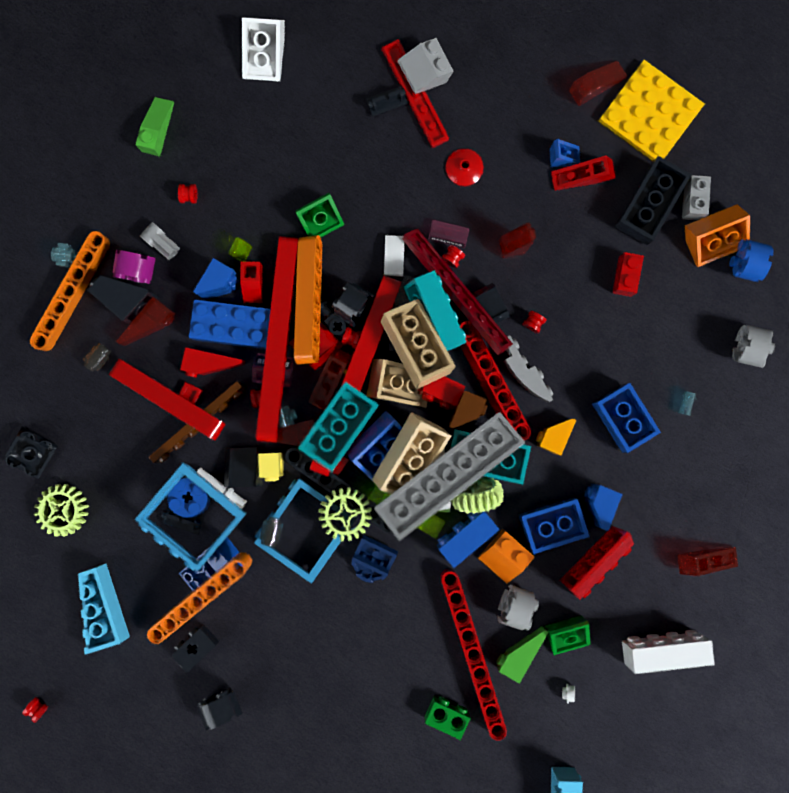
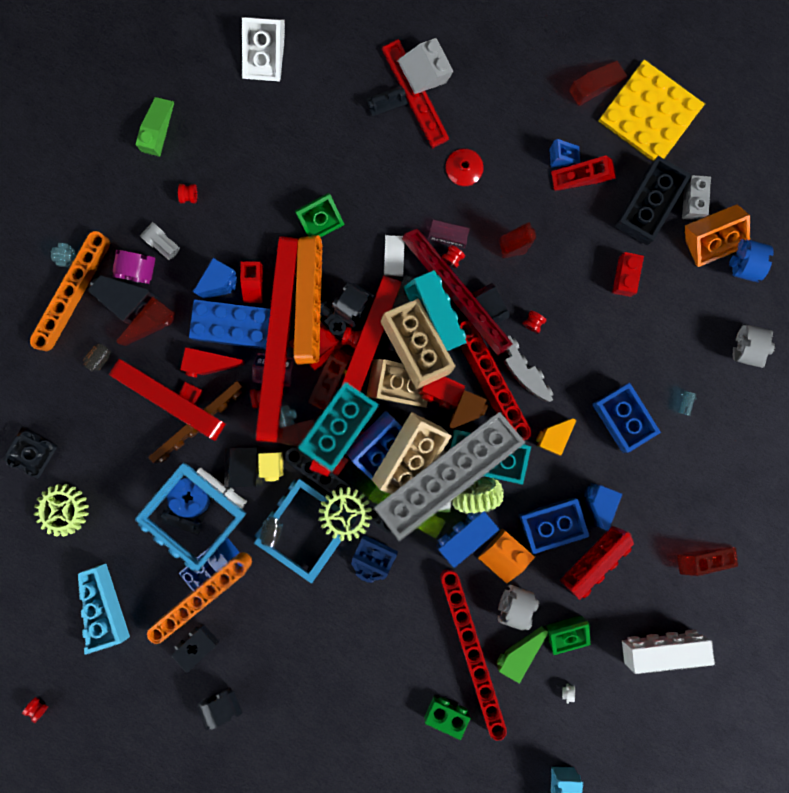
(240, 250): clear neon green slope -> none

